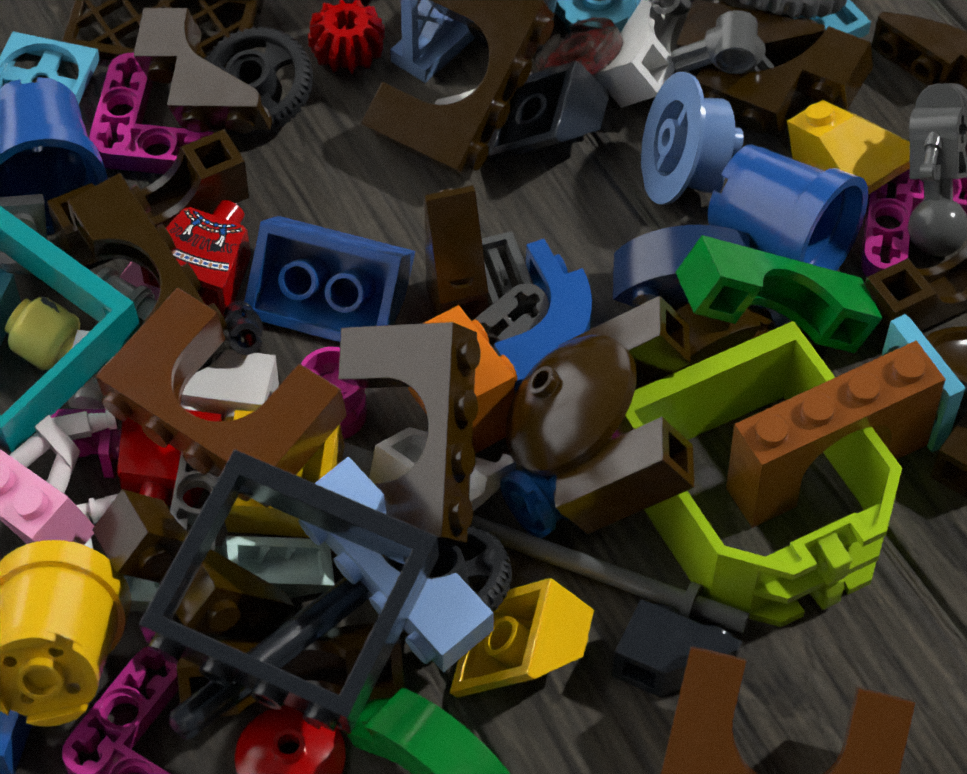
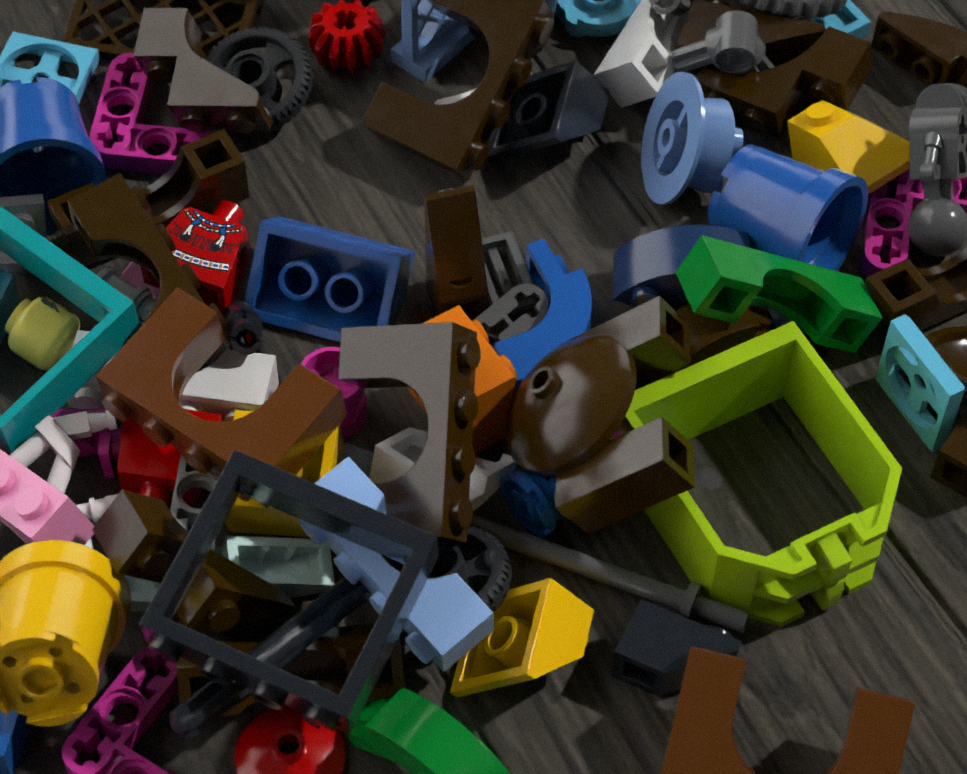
(591, 43): clear smoke tile -> none
(776, 446): dark orange arch -> none

